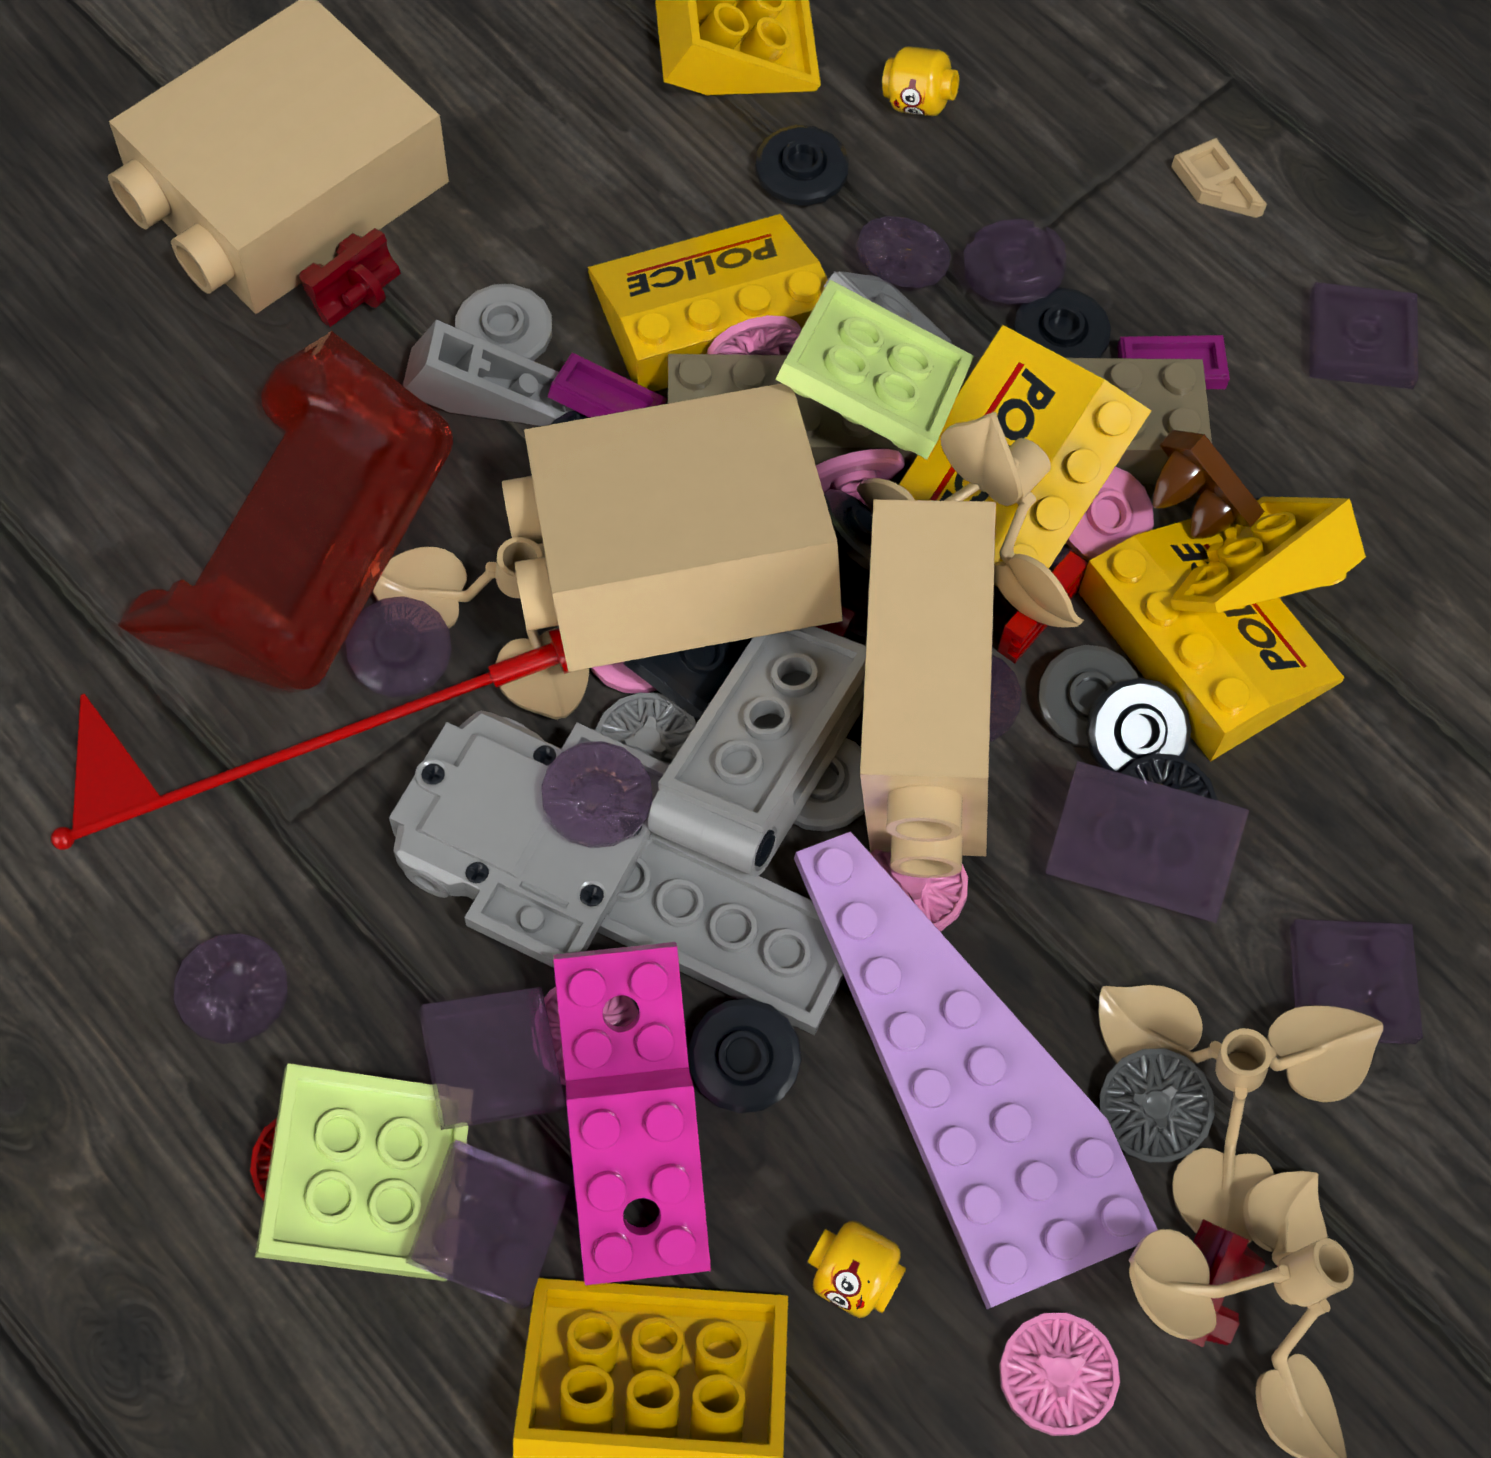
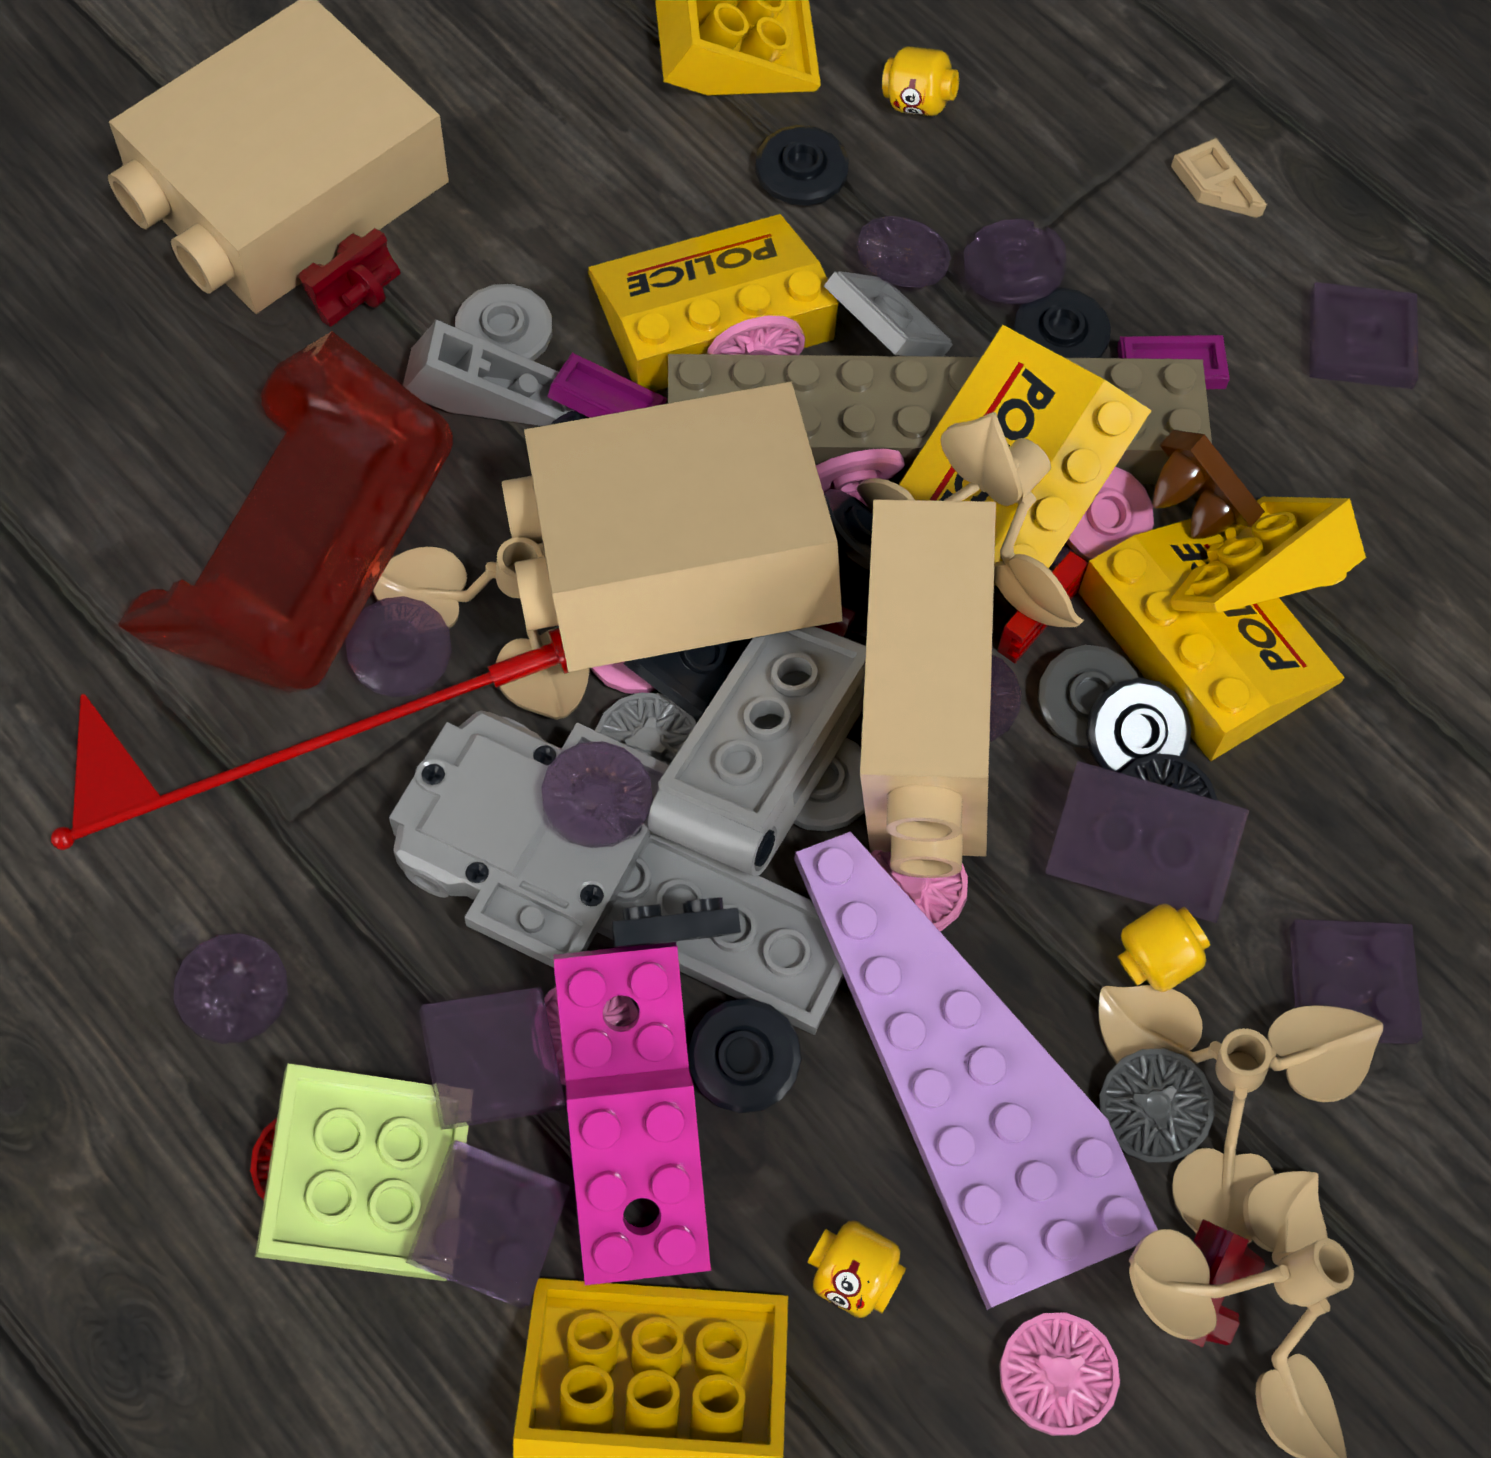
(700, 920): none -> black plate
(876, 369): yellowish green plate -> none
(1163, 947): none -> yellow head

